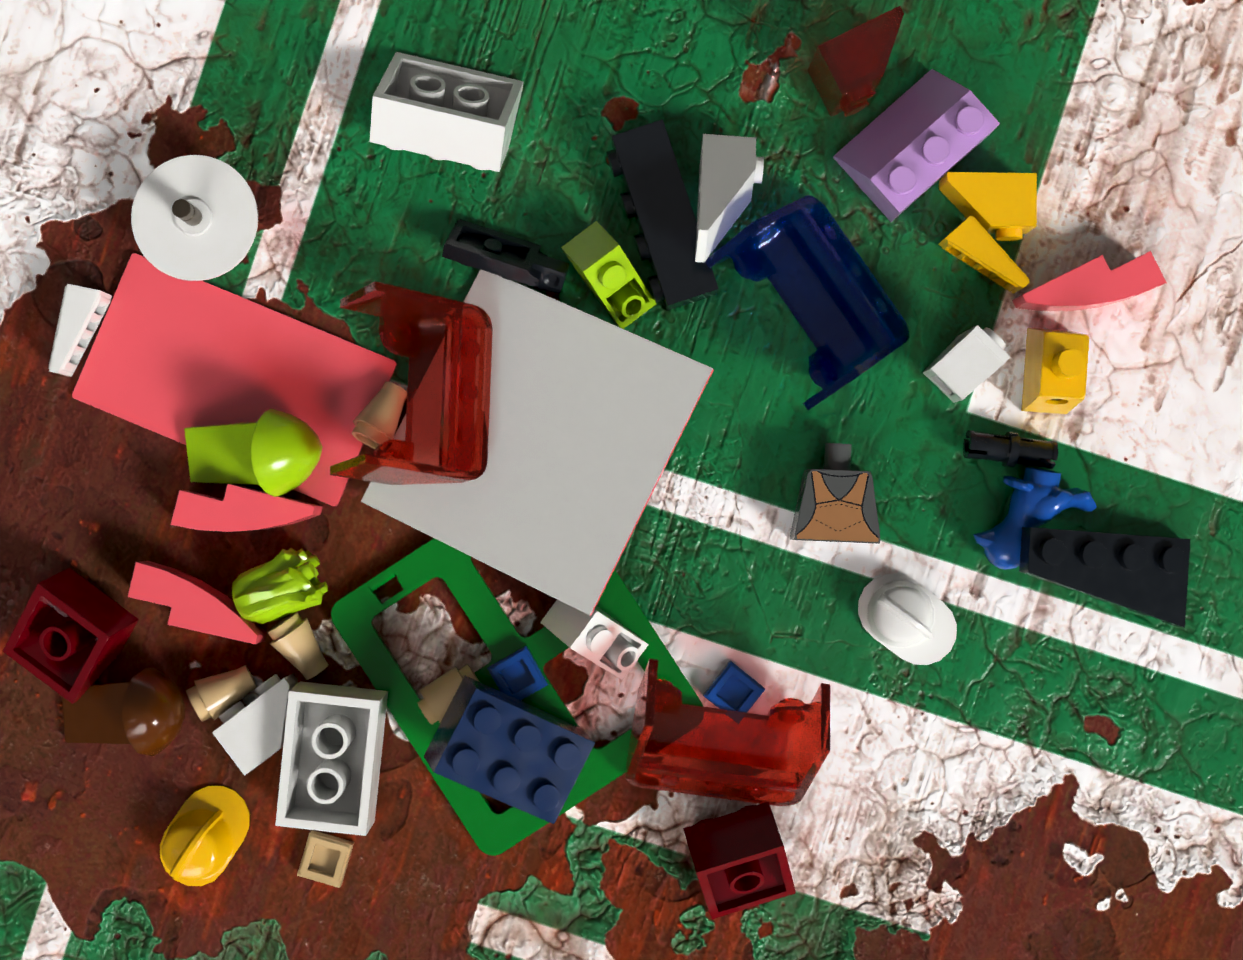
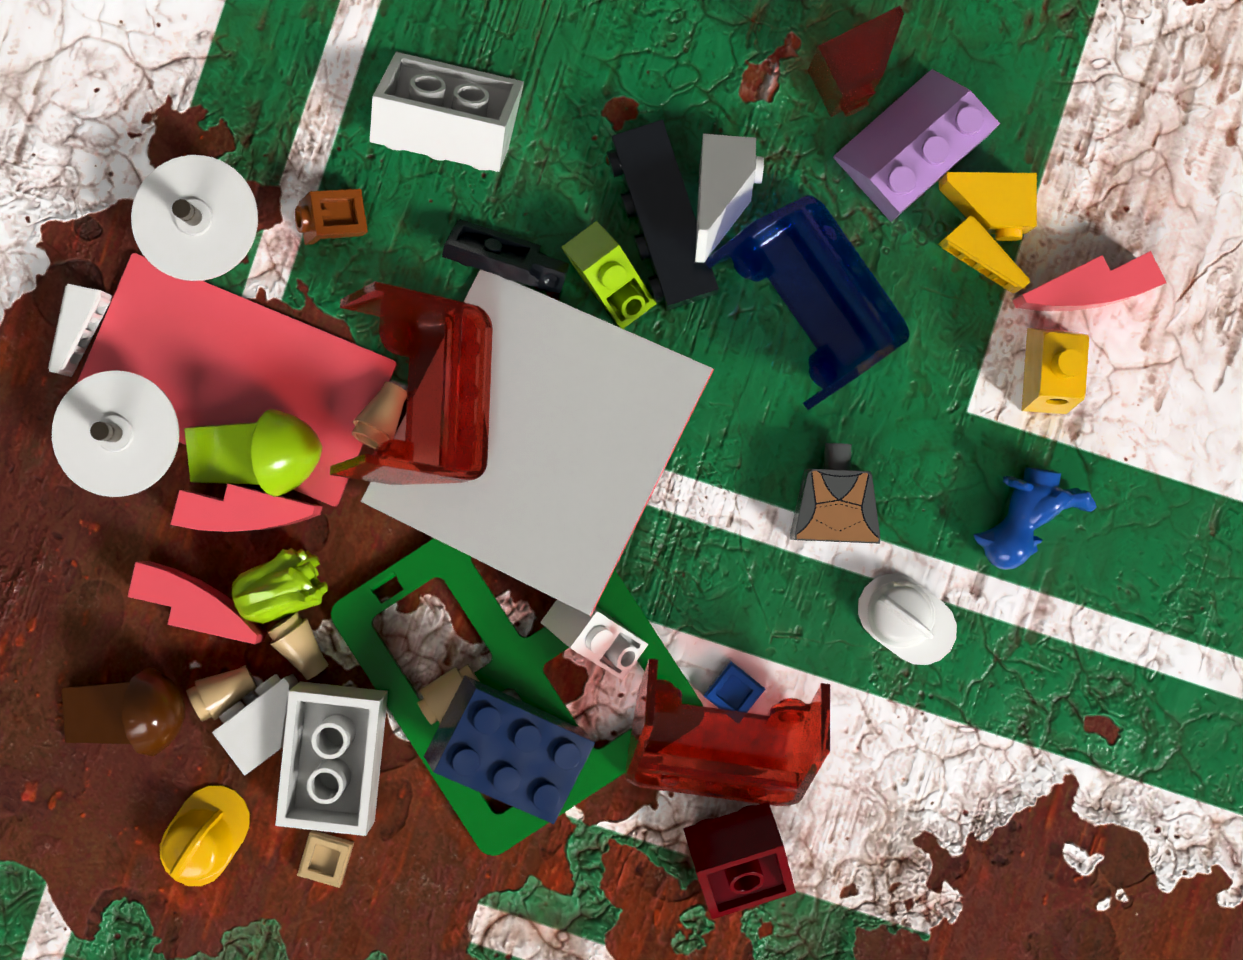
(69, 633): dark red slope -> none
(115, 433): none -> white piece
(331, 215): none -> dark orange bracket
(518, 674): blue tile -> none
(967, 362): white slope -> none
(1010, 449): black pin -> none
(1121, 569): black wing -> none

